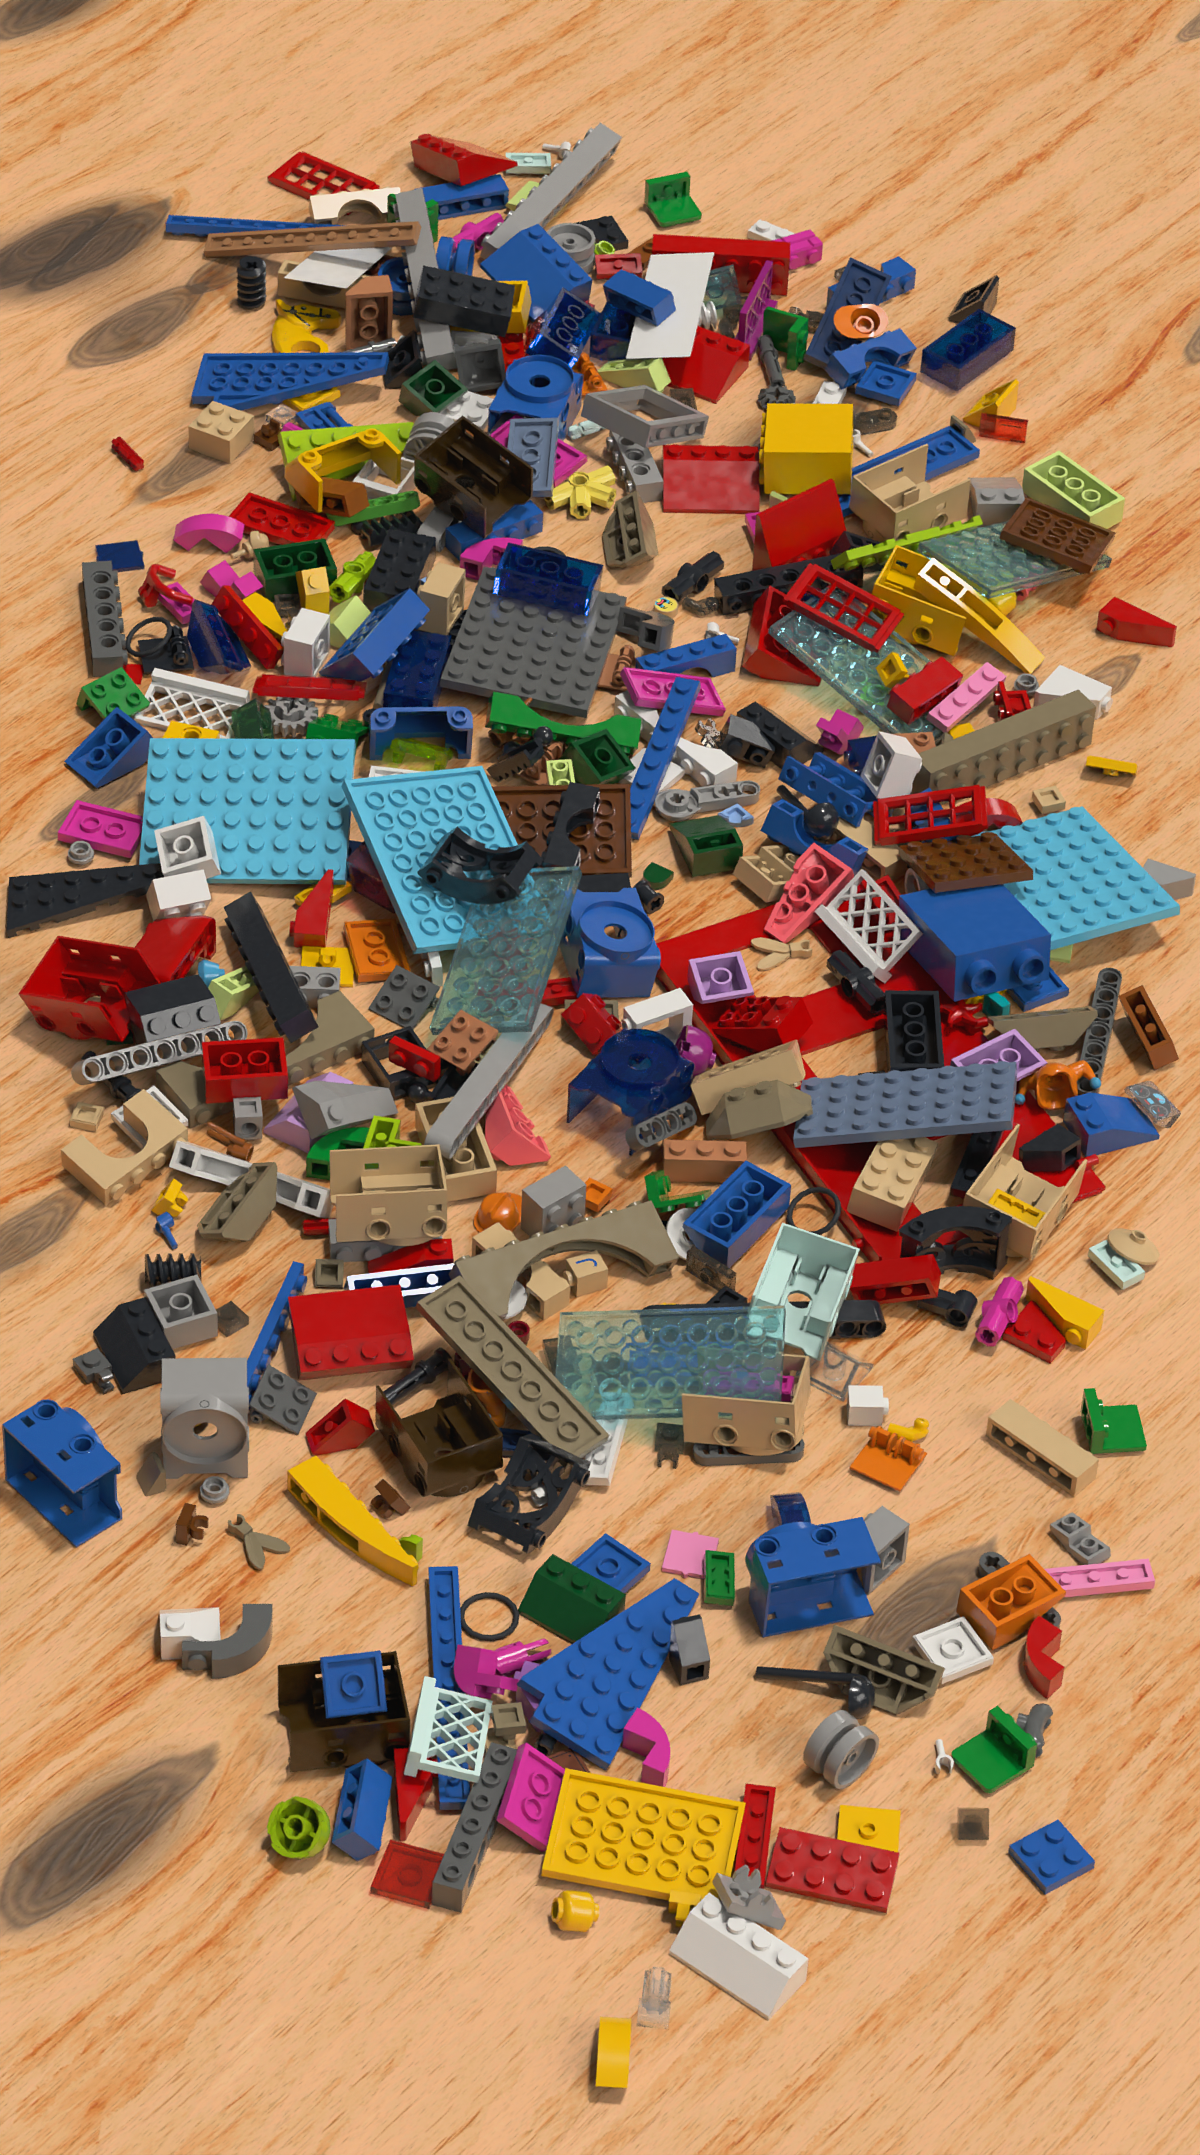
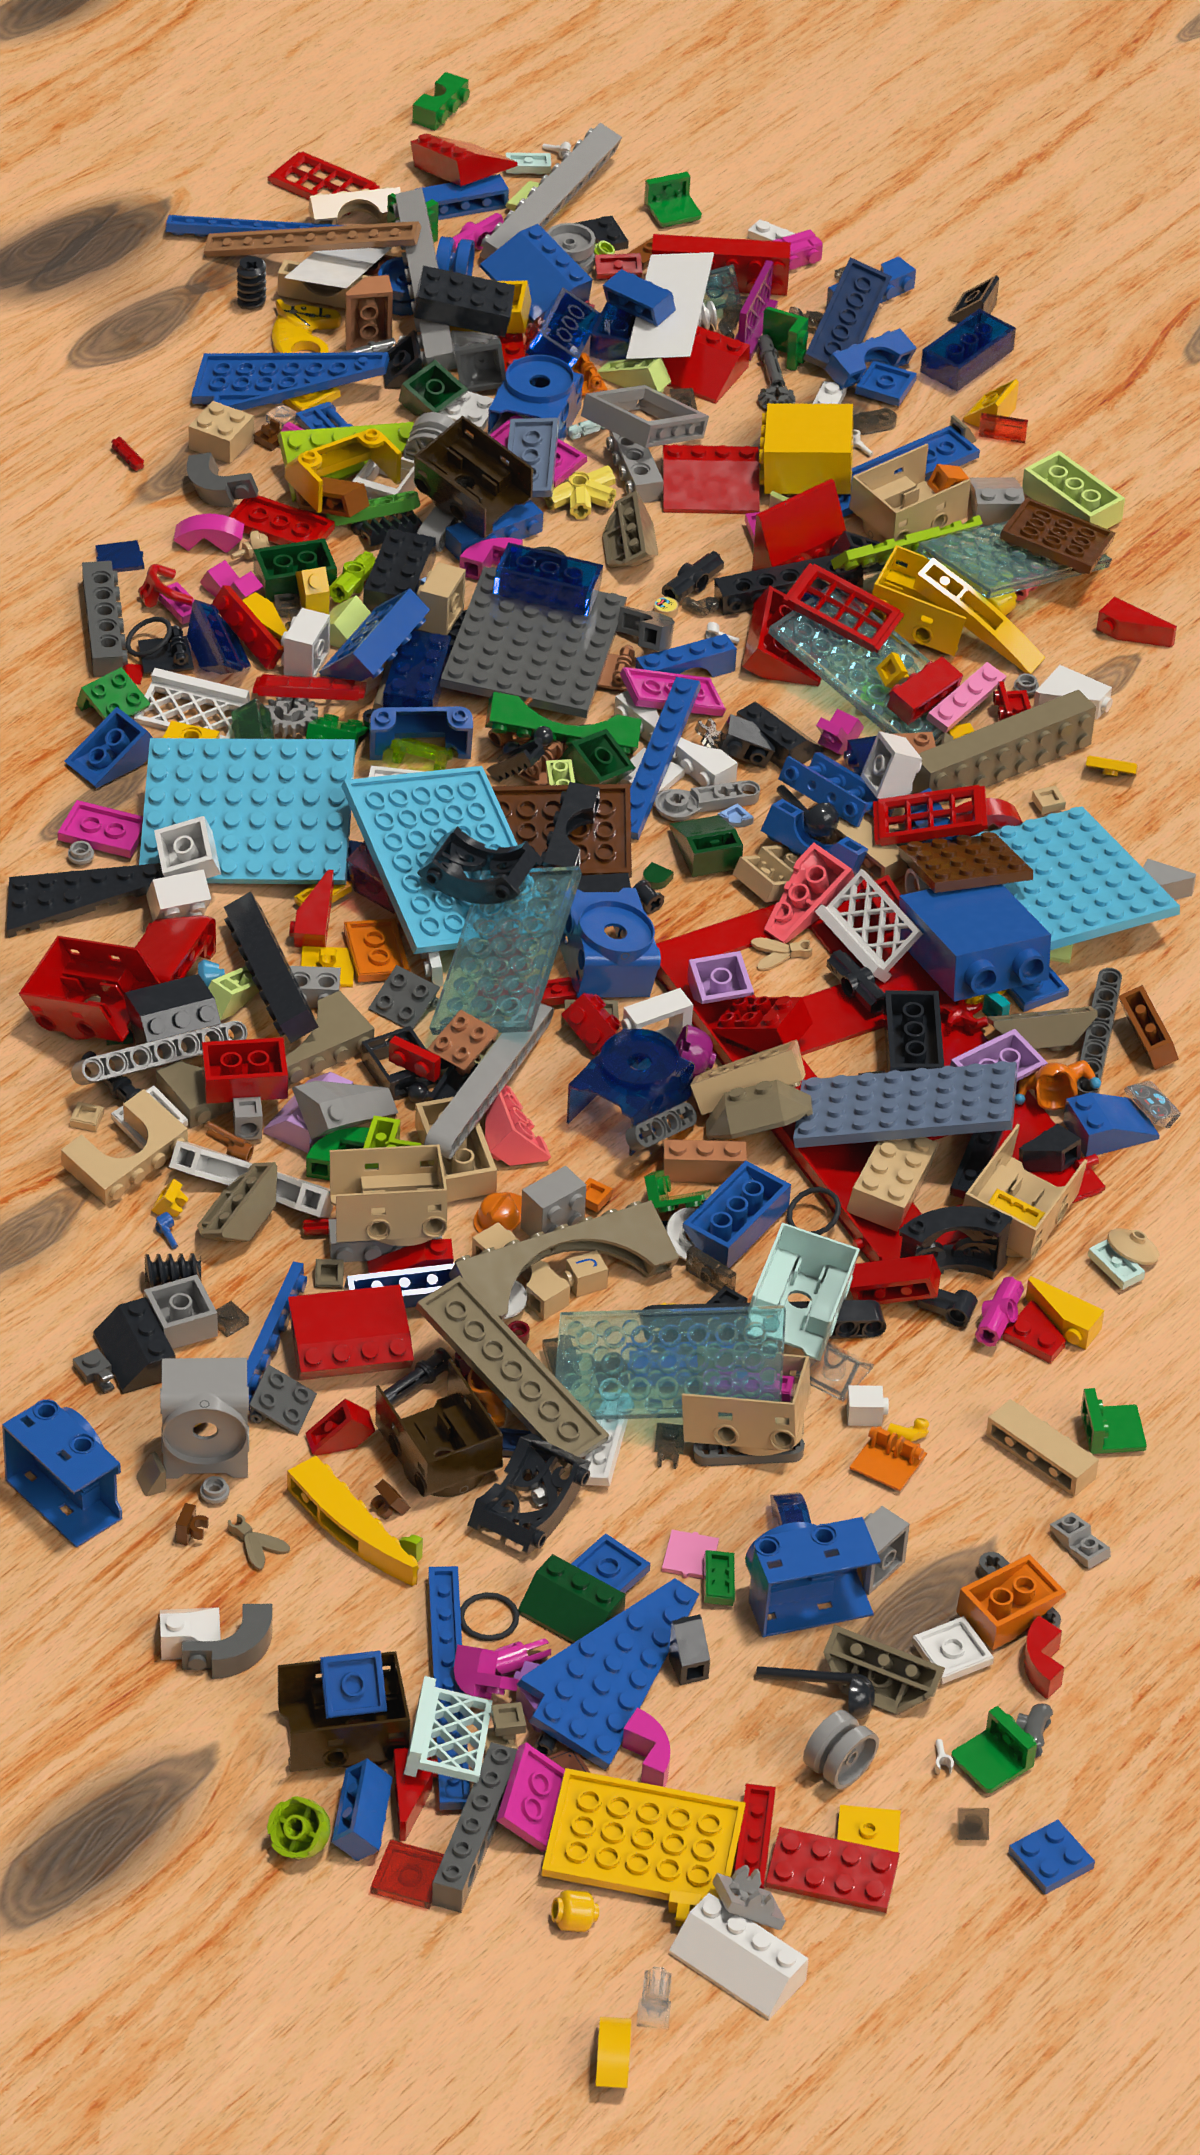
(216, 489): none -> dark grey arch
(448, 96): none -> green arch
(861, 321): orange piece -> none
(945, 477): none -> orange brick
(1104, 1577): bright pink plate -> none

